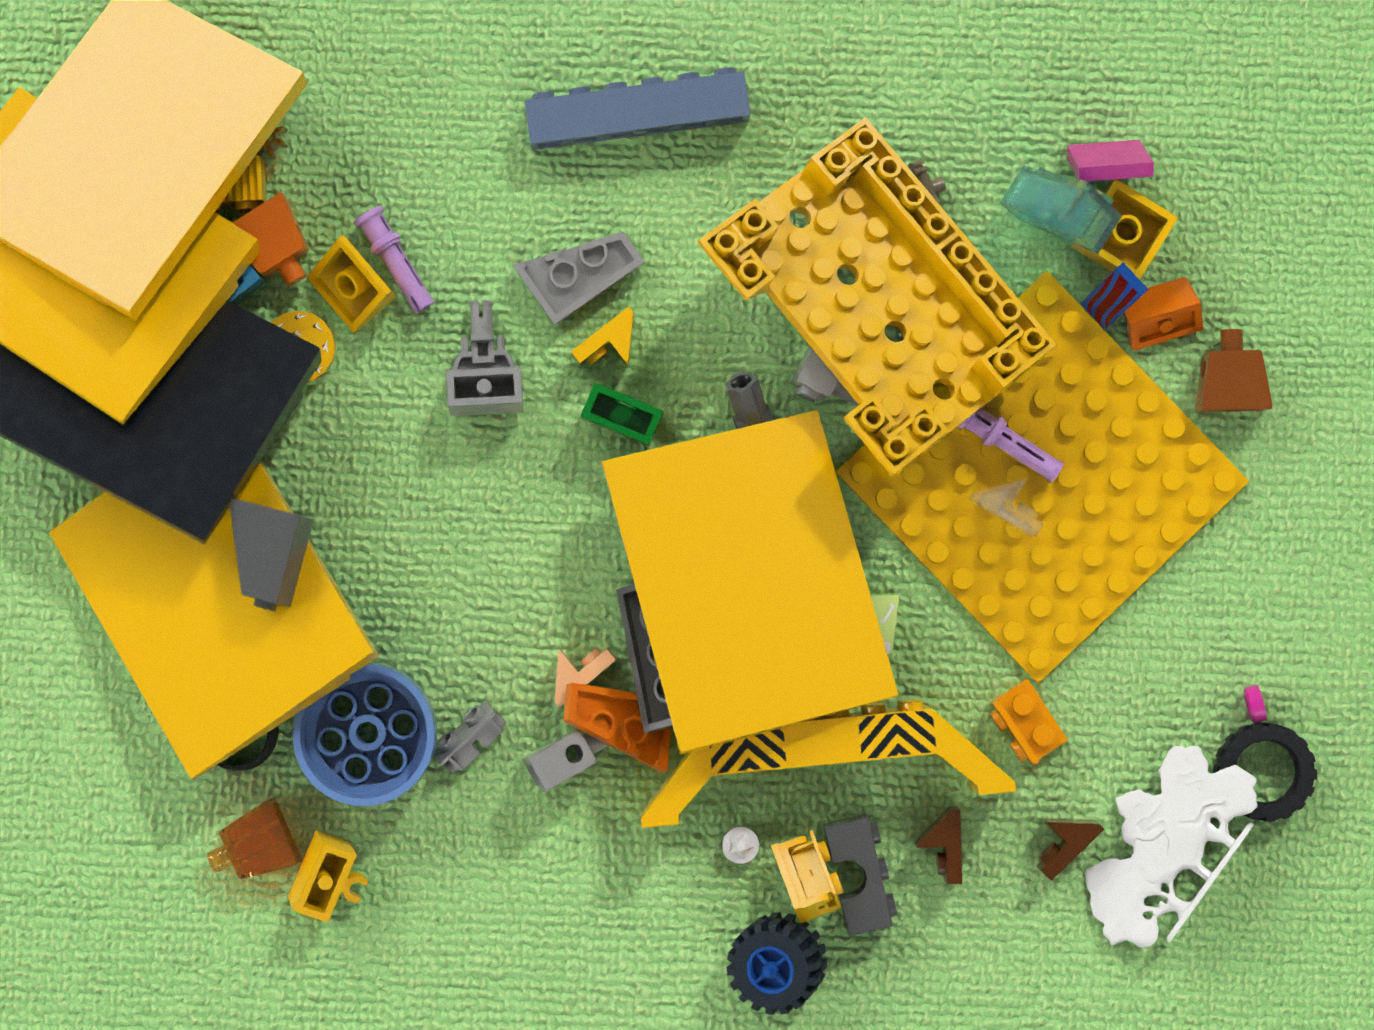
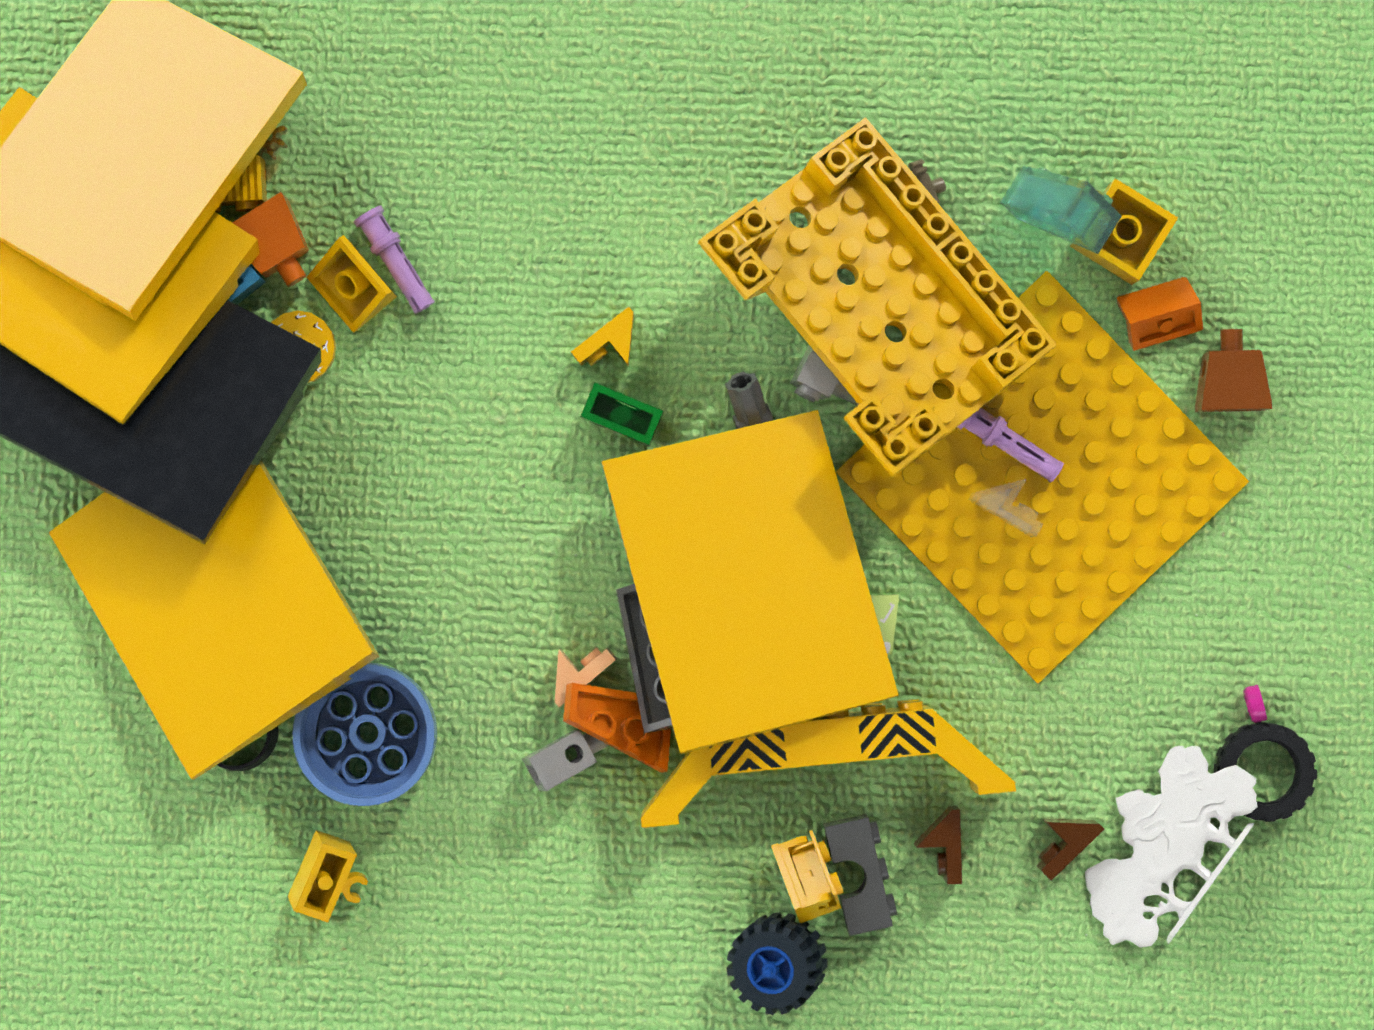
(256, 843): clear orange torso -> none
(268, 551): dark grey slope -> none
(456, 746): light grey hinge -> none
(485, 377): light grey brick -> none
(578, 275): light grey wing -> none
(637, 109): sand blue brick -> none
(740, 844): white tile -> none
(1027, 721): light orange bracket -> none
(1110, 160): dark pink tile -> none
(1114, 296): tile -> none

